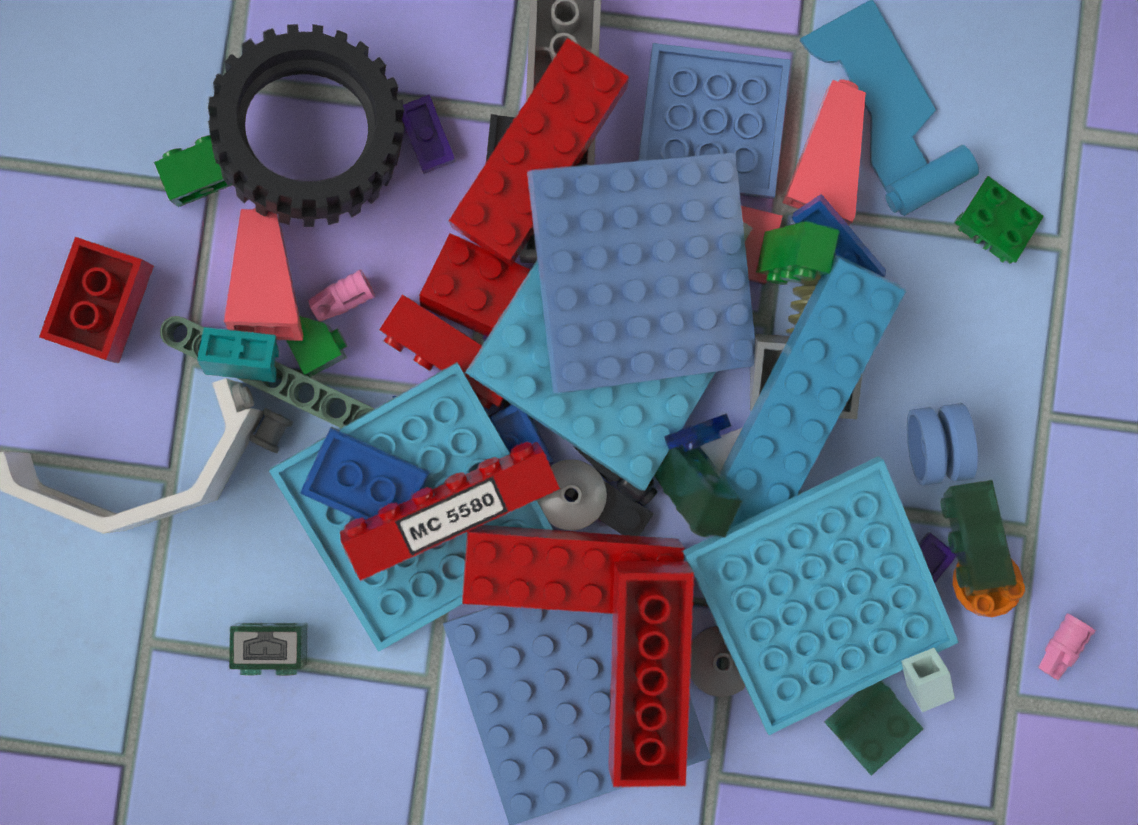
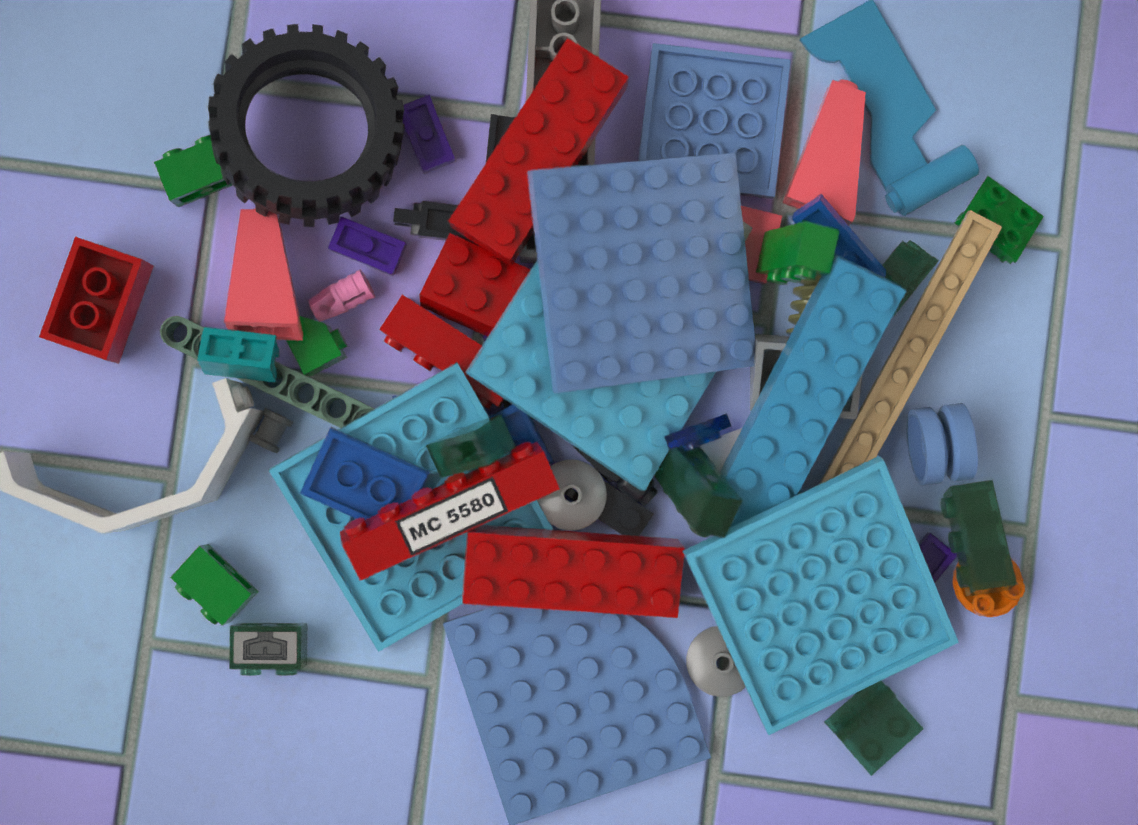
(213, 585): none -> green brick
(367, 246): none -> dark purple plate
(428, 220): none -> black hinge
(471, 447): none -> clear green slope
(650, 673): red brick -> none
(908, 267): none -> clear green hinge
(915, 344): none -> tan plate
(928, 679): light aqua brick -> none
(1065, 646): bright pink hinge -> none

